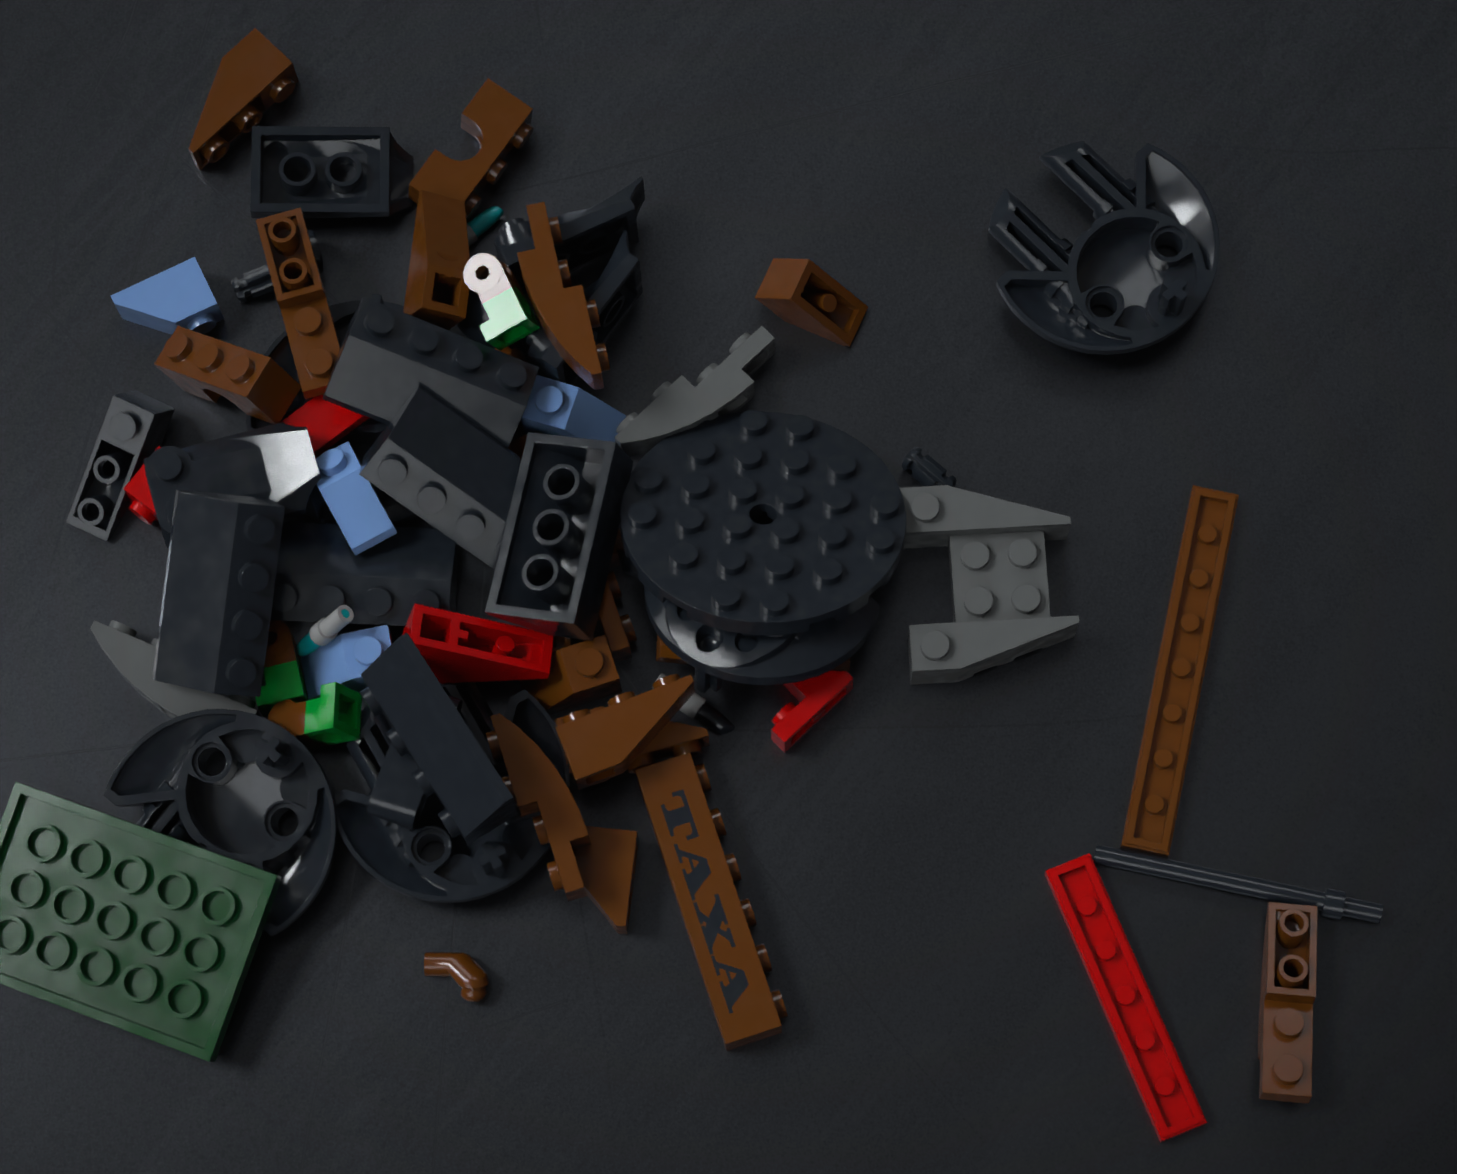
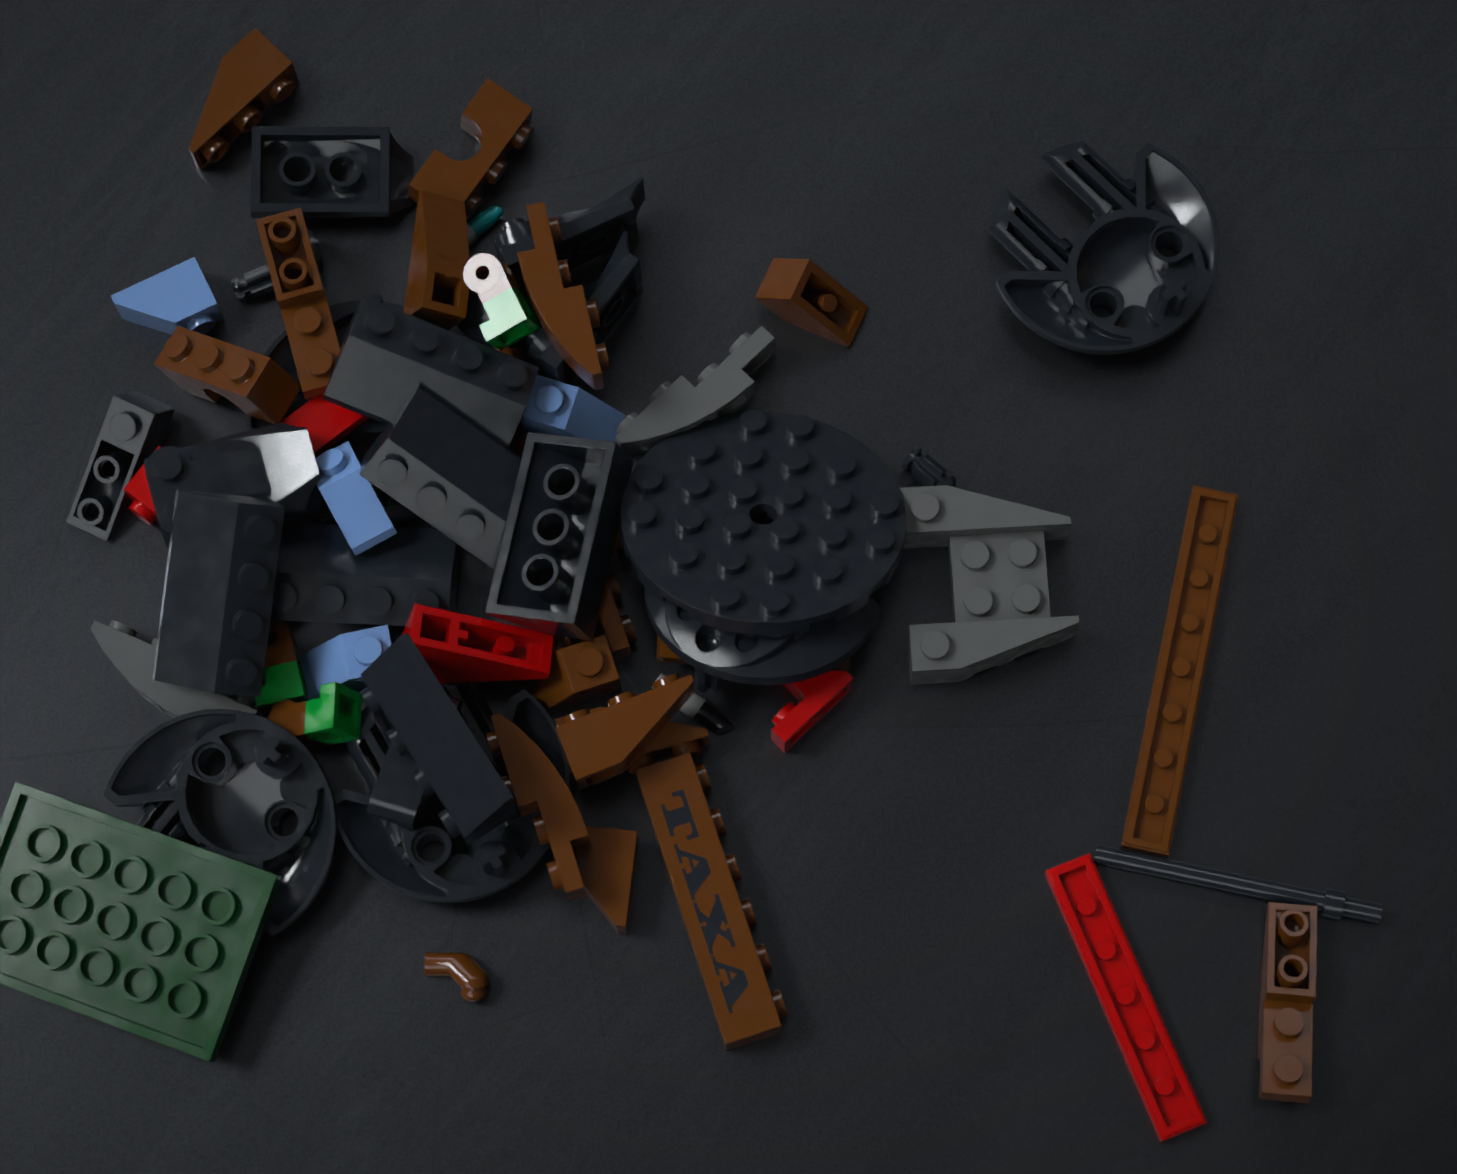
(324, 630): light grey piece -> none

